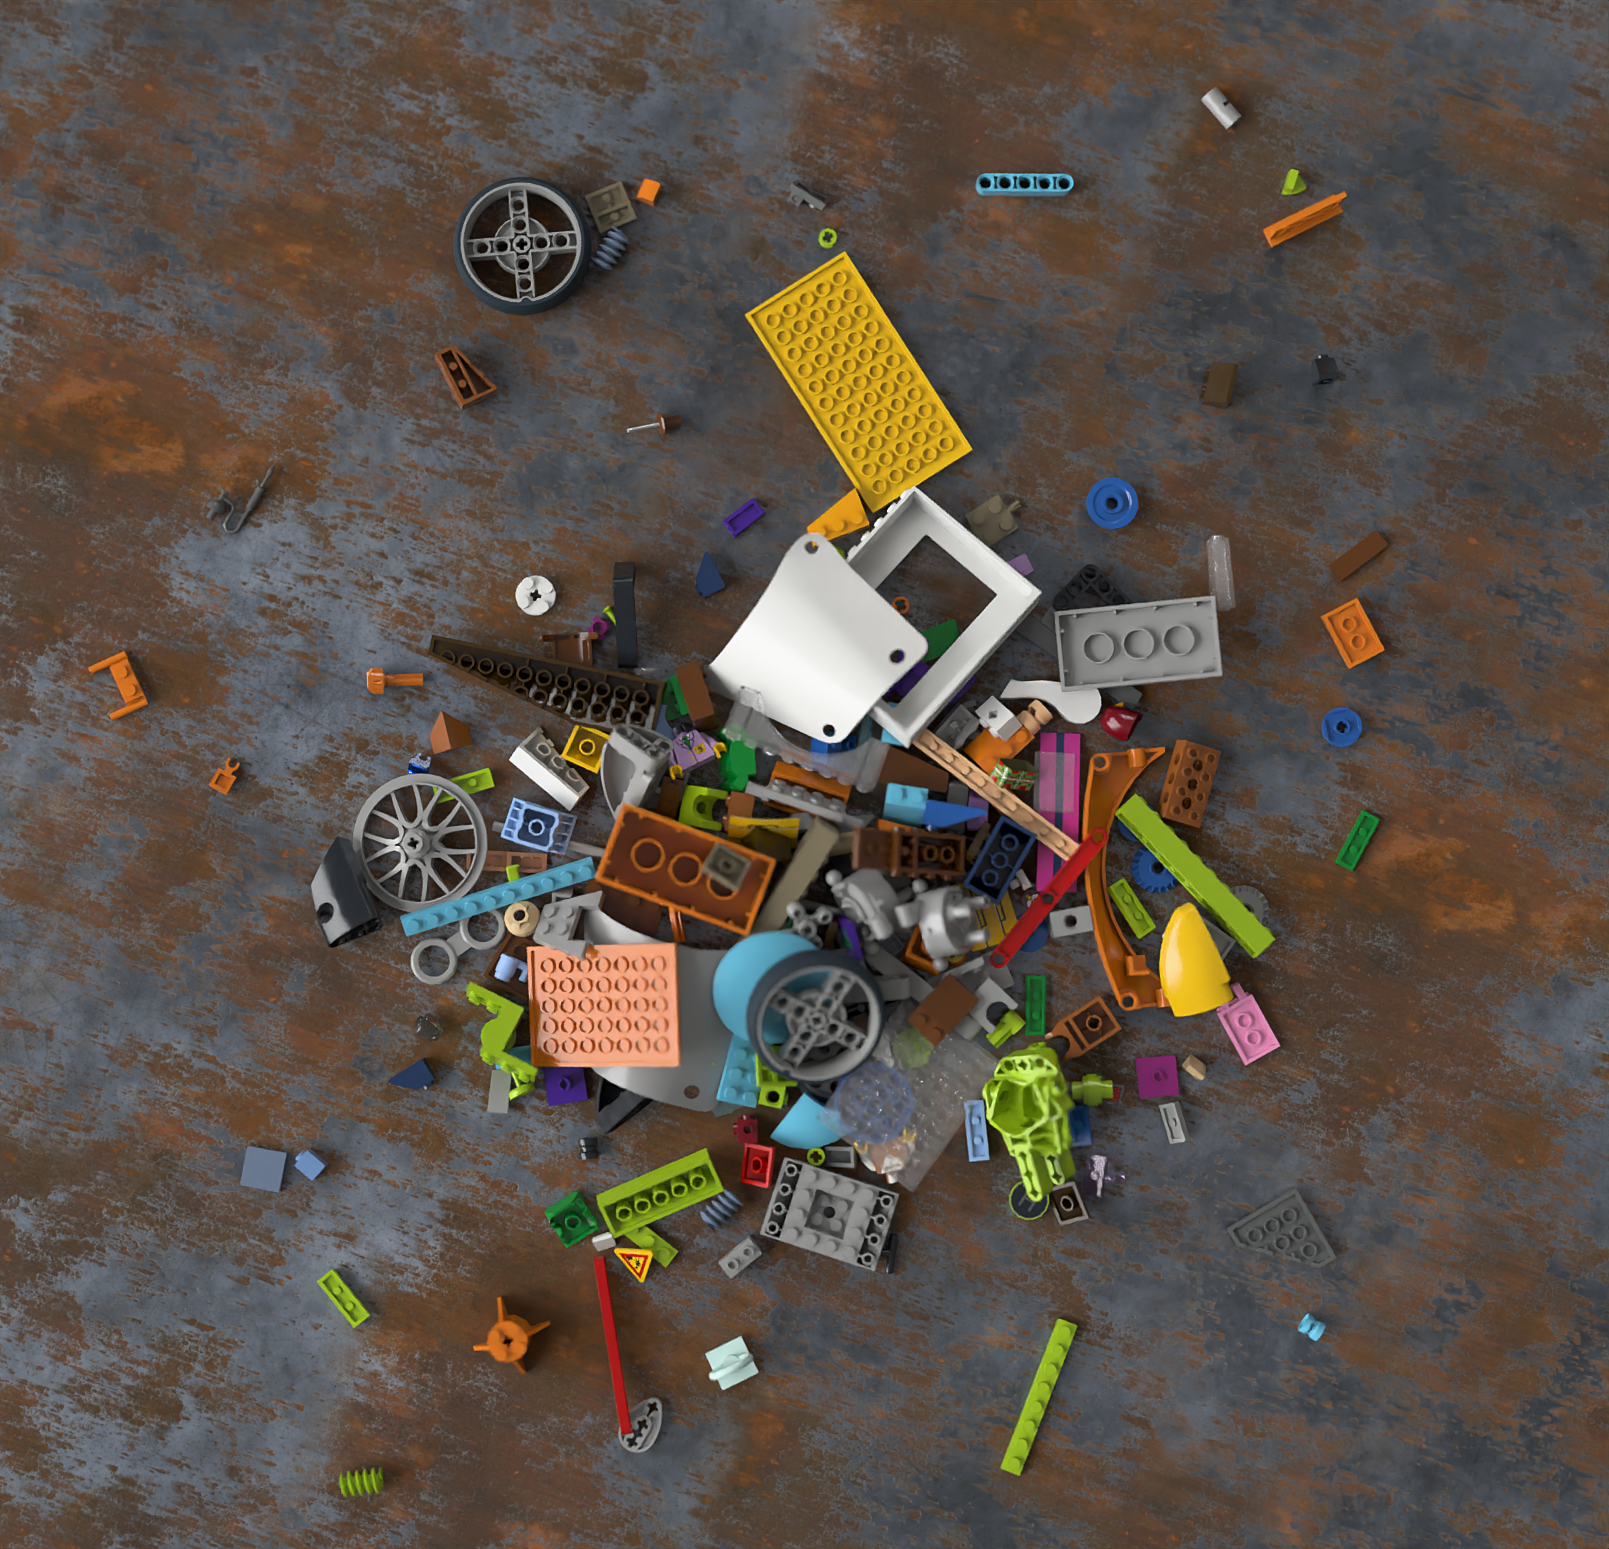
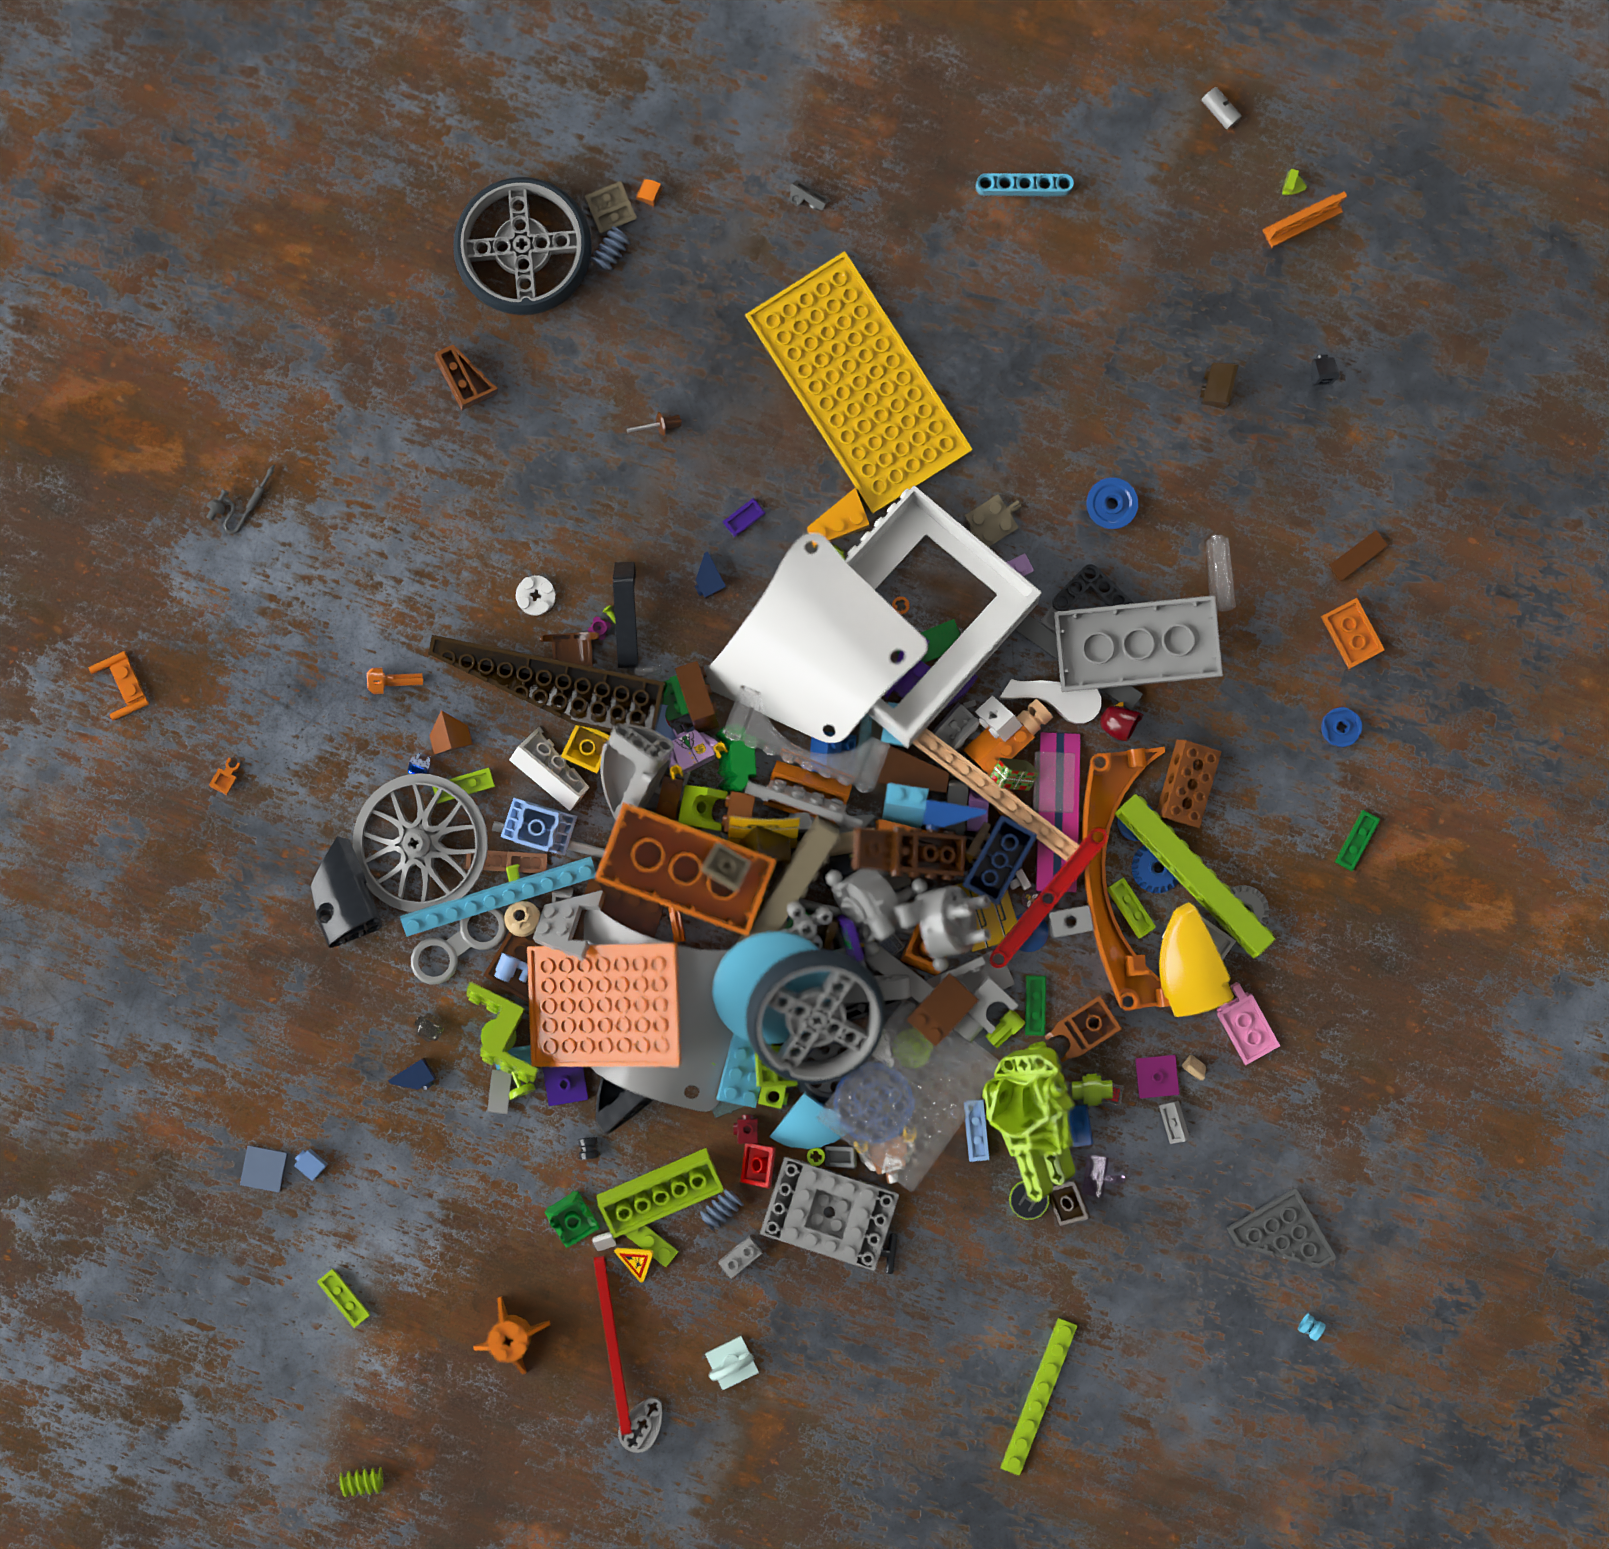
(822, 236): lime bush -> none
(956, 960): tile -> none

